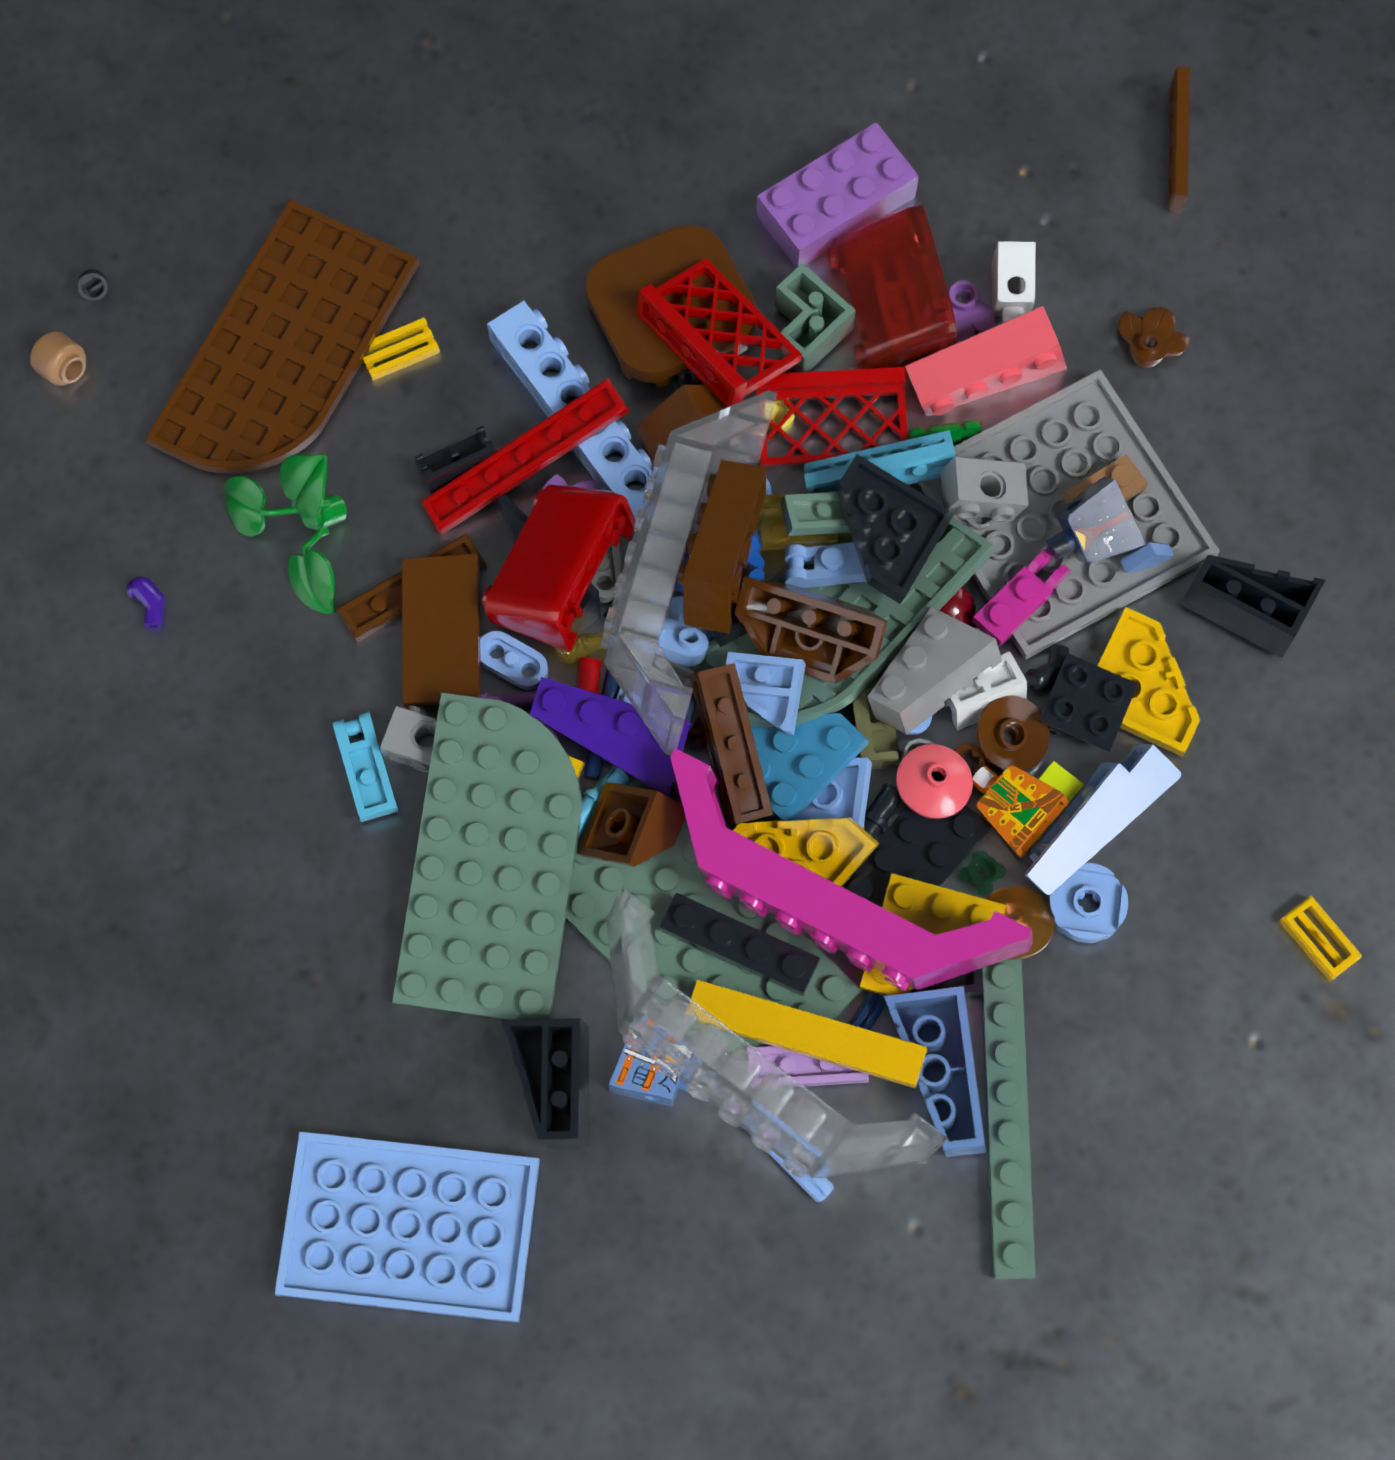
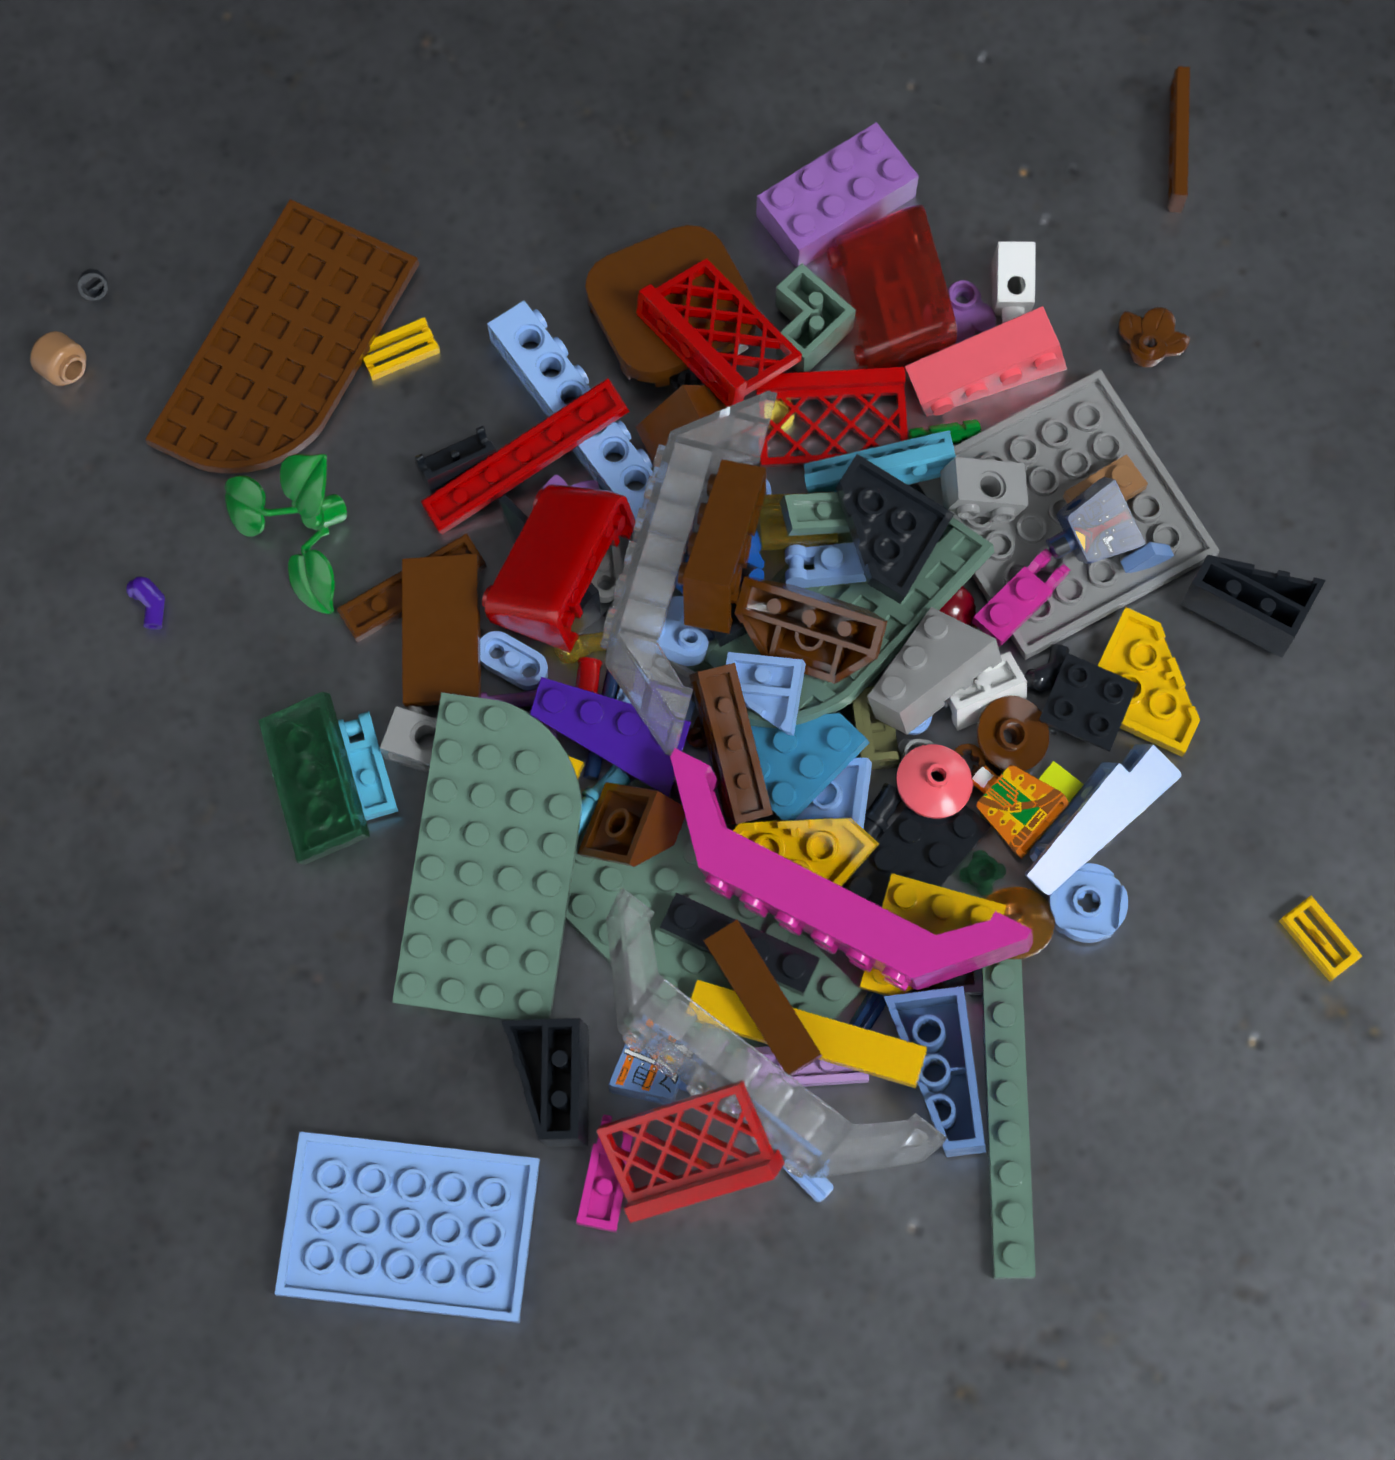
(314, 778): none -> clear green plate
(602, 1192): none -> dark pink hinge
(708, 1179): none -> red fence
(763, 998): none -> reddish brown tile

